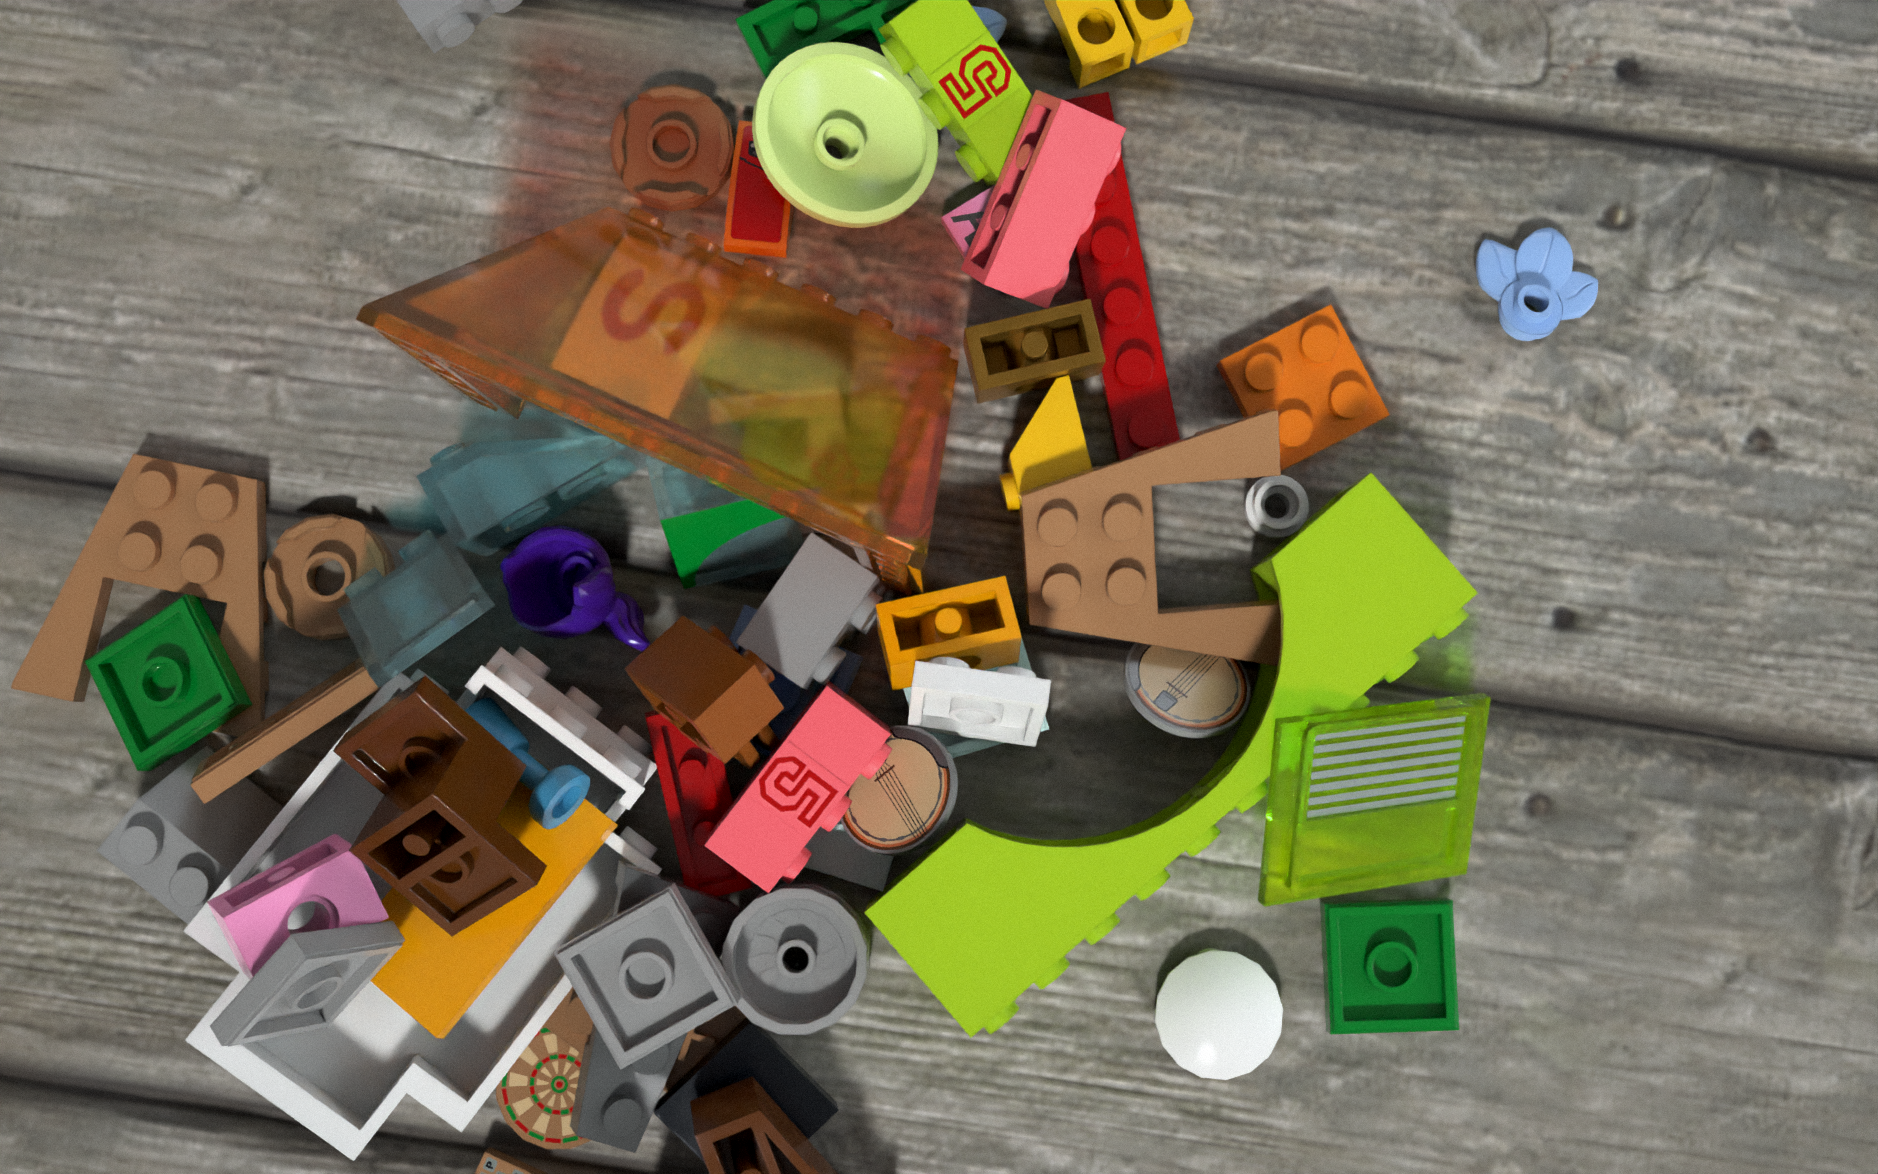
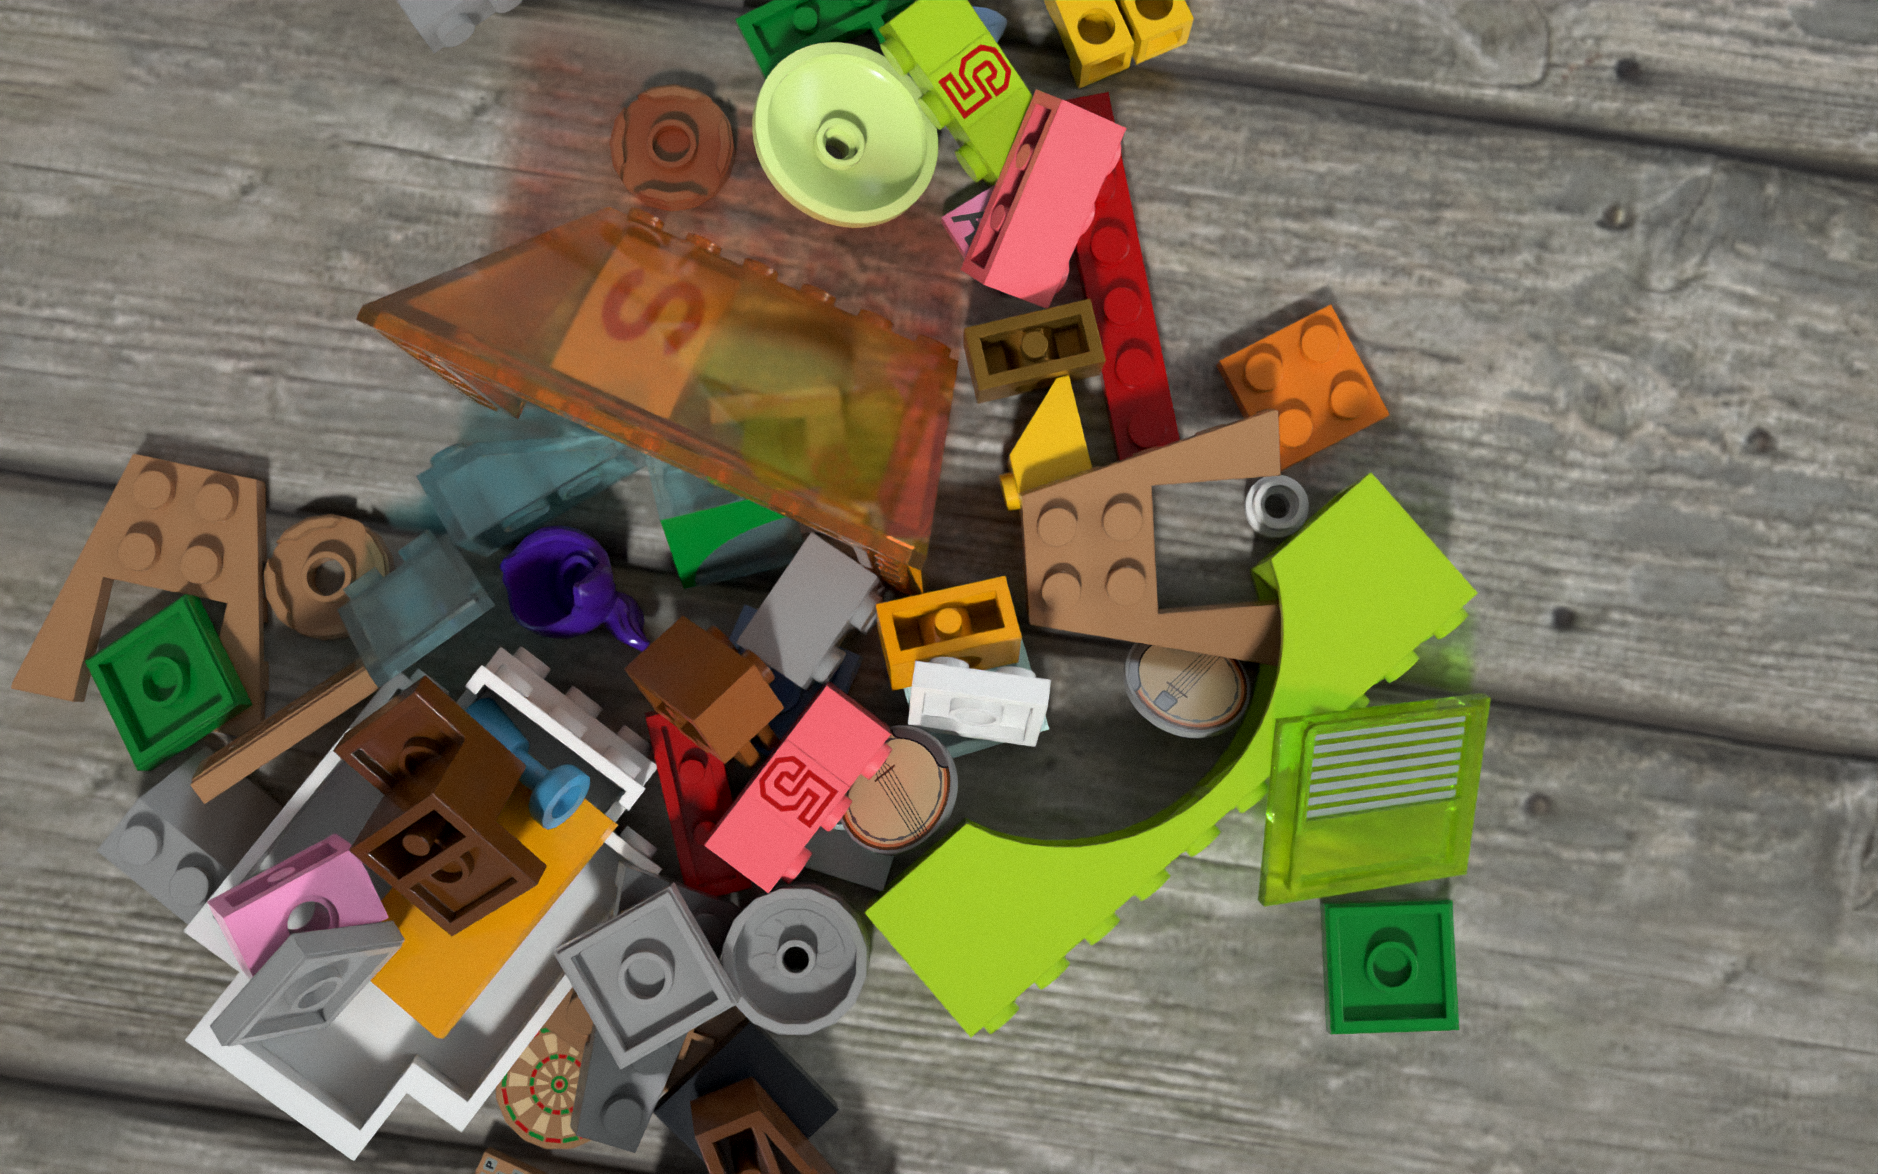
(756, 212): red slope -> none
(1218, 1014): white dish -> none
(1538, 276): light blue plate -> none

